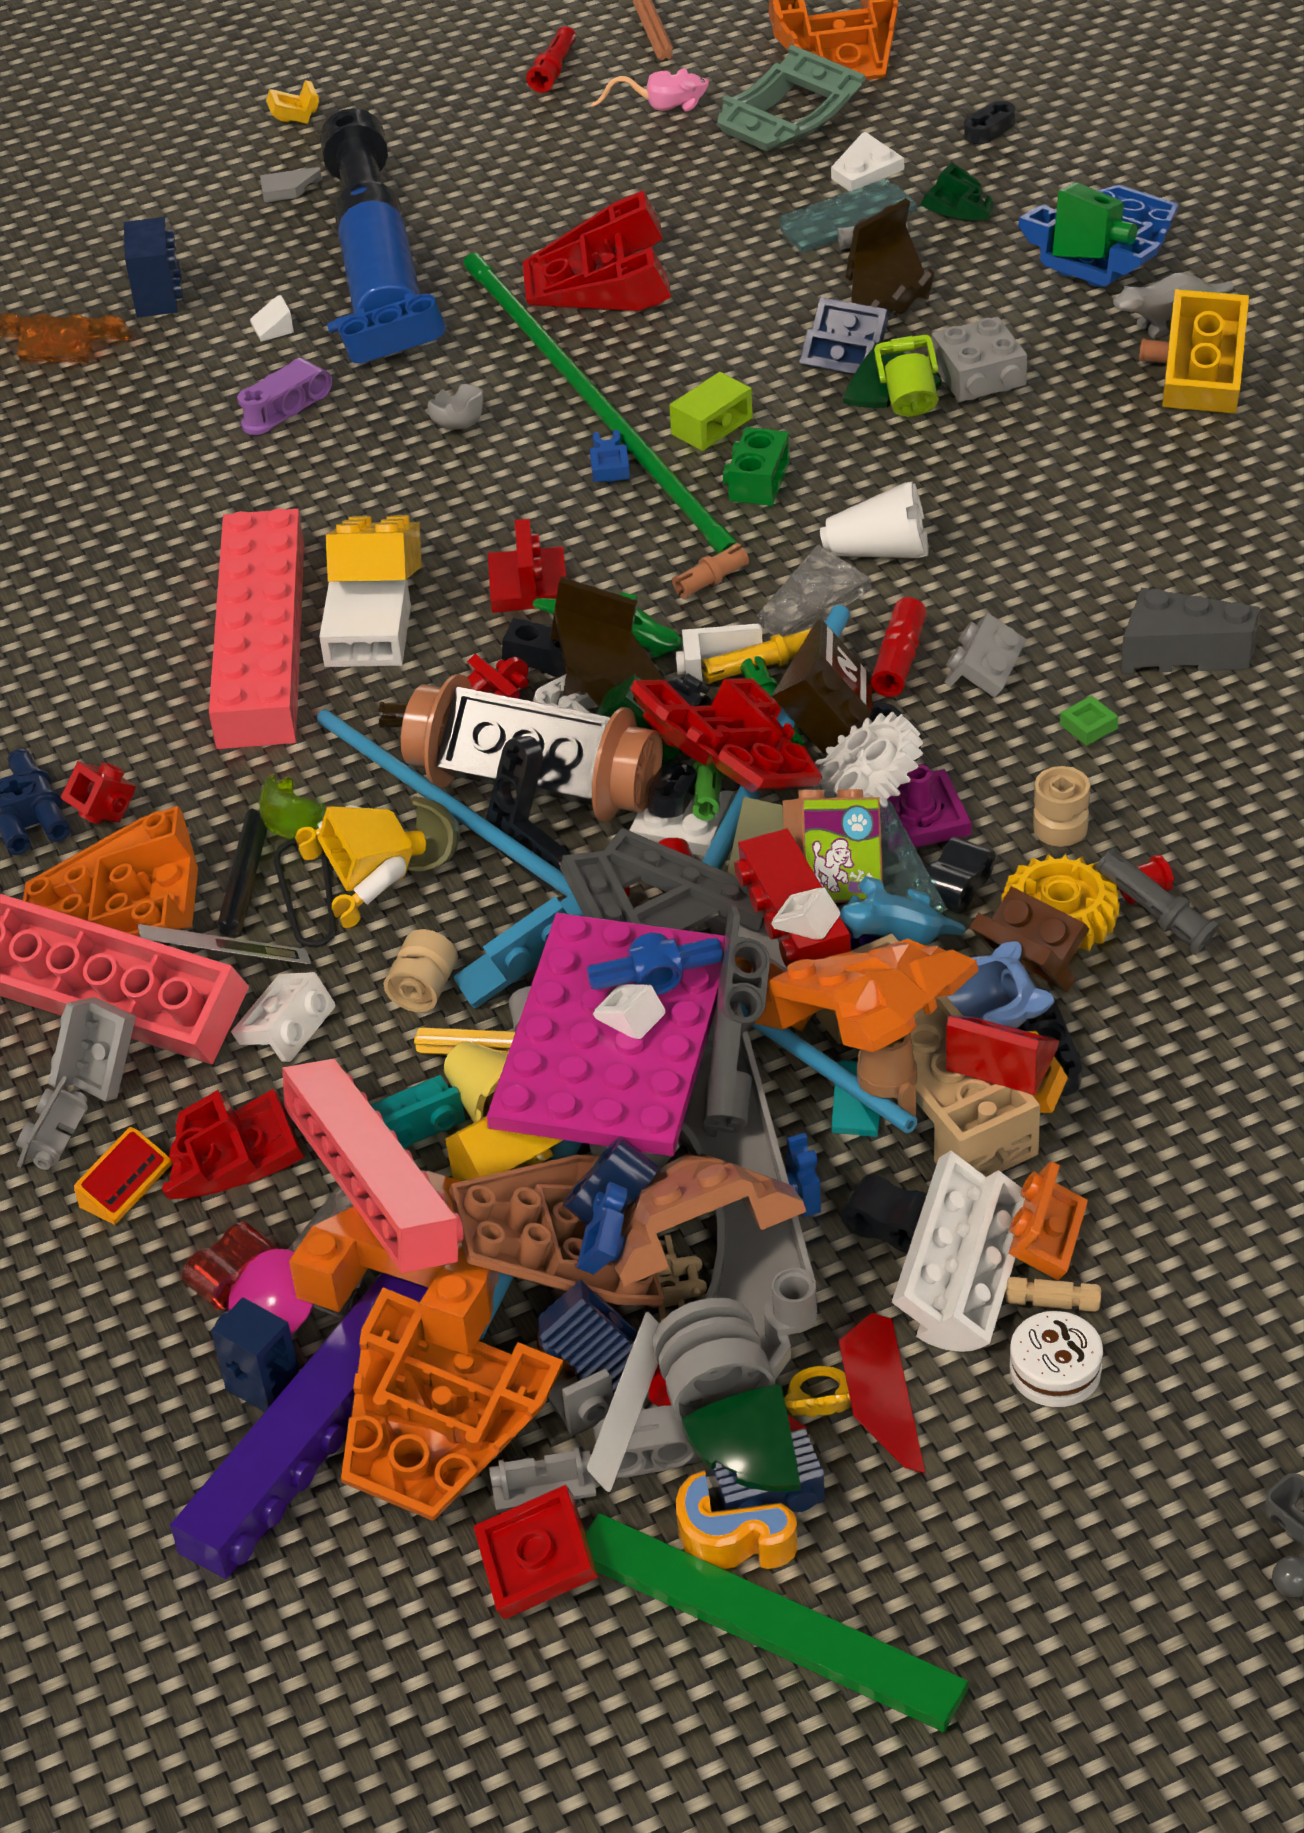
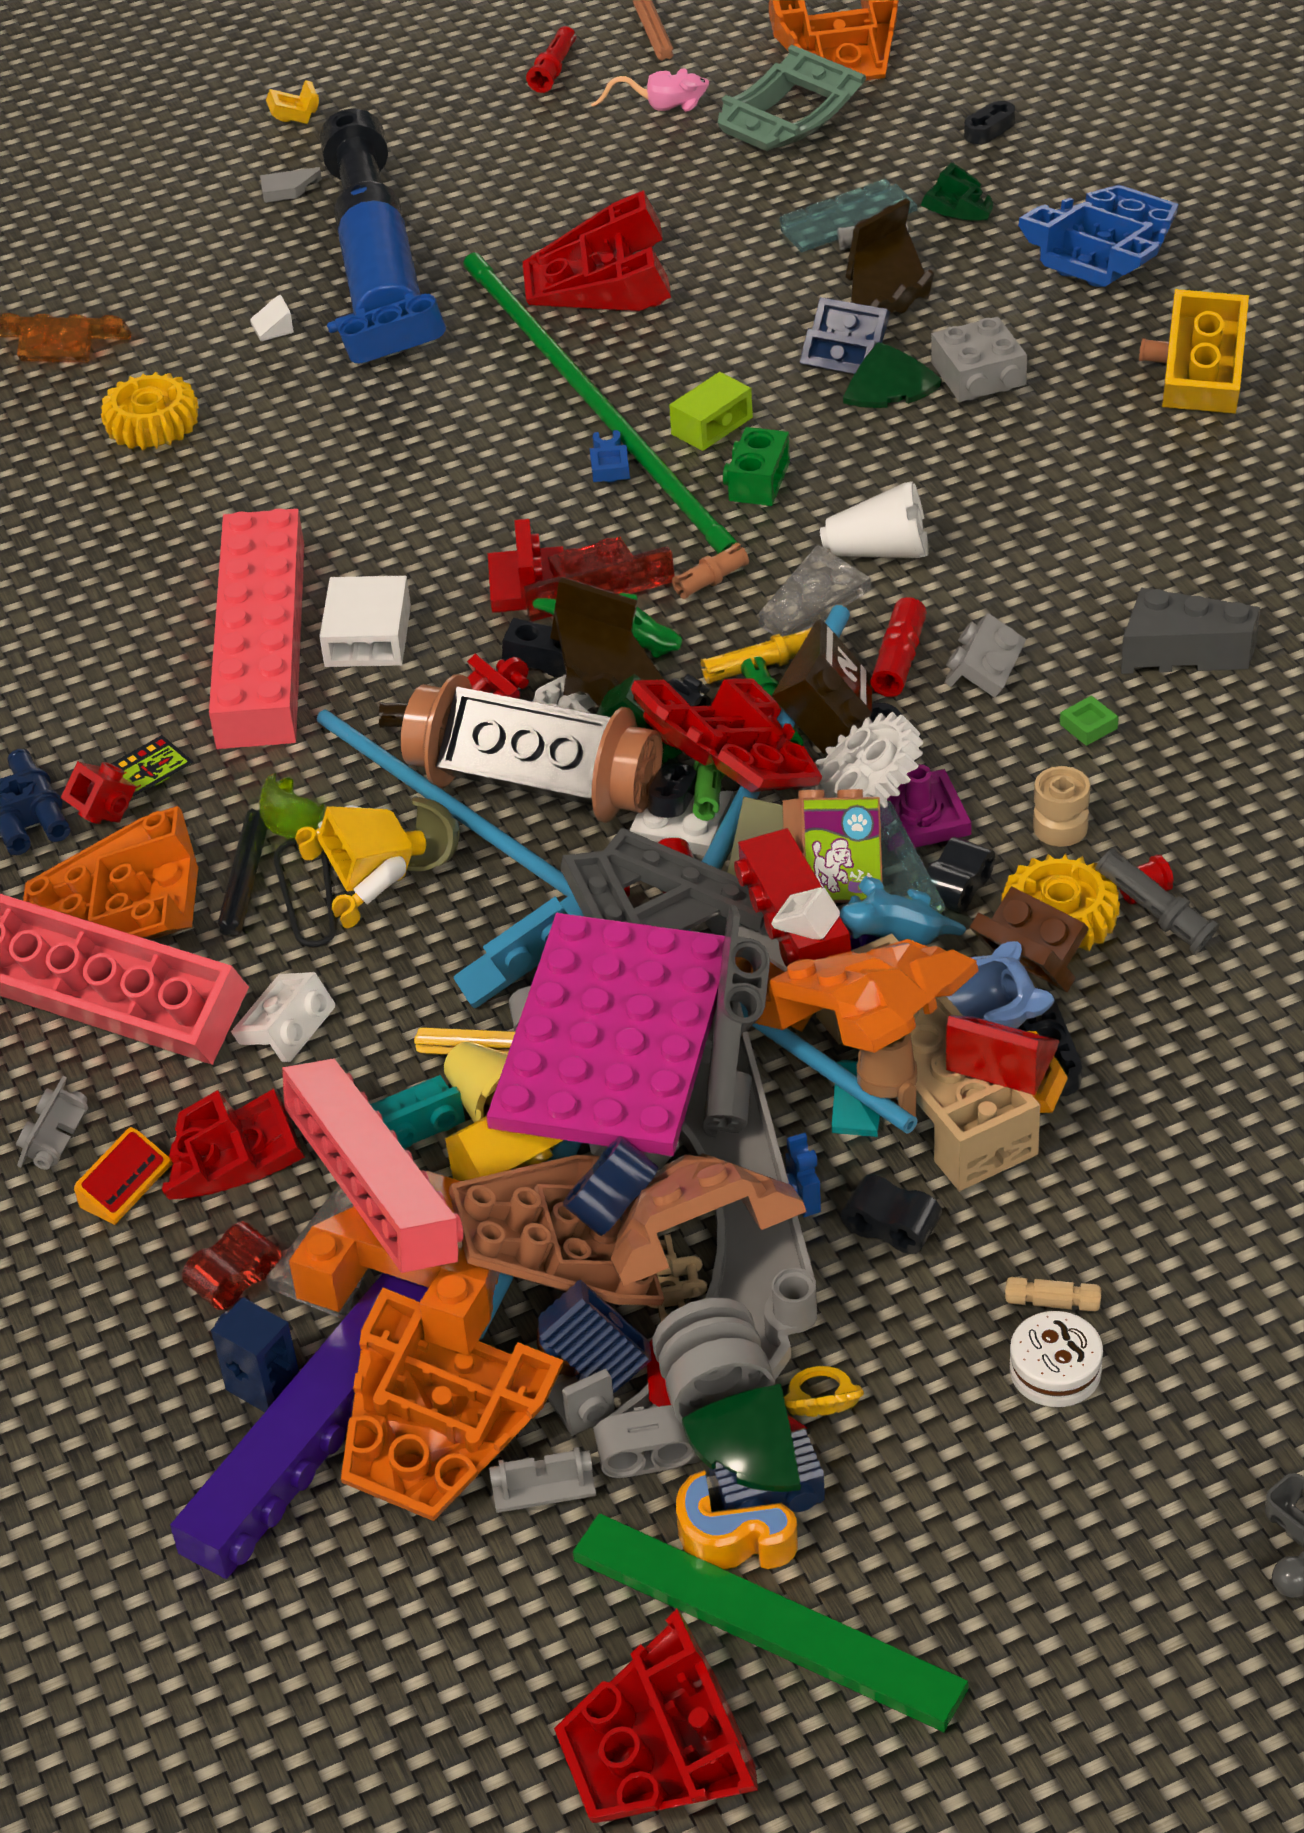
(92, 1047): light grey bracket -> none
(149, 411): none -> yellow gear
(152, 266): dark blue brick -> none
(152, 763): none -> piece
(223, 944): light grey sticker -> none
(270, 1285): dark pink dish -> none
(282, 395): medium lavender piece -> none
(373, 550): yellow brick -> none
(420, 970): tan wheel -> none
(457, 410): light grey hair -> none
(521, 766): black beam -> none
(535, 1552): red plate -> none
(602, 1236): blue plate -> none
(604, 566): none -> clear red bracket
(625, 1407): white sticker -> none
(631, 1009): white slope -> none
(655, 962): blue axle -> none
(656, 1734): none -> red wedge
(711, 642): white bracket -> none
(865, 163): white wing -> none
(880, 1389): red sticker -> none
(910, 375): lime piece -> none
(960, 1256): white brick -> none
(1047, 1223): orange bracket -> none
(1089, 223): green torso -> none
(1157, 300): light grey animal -> none

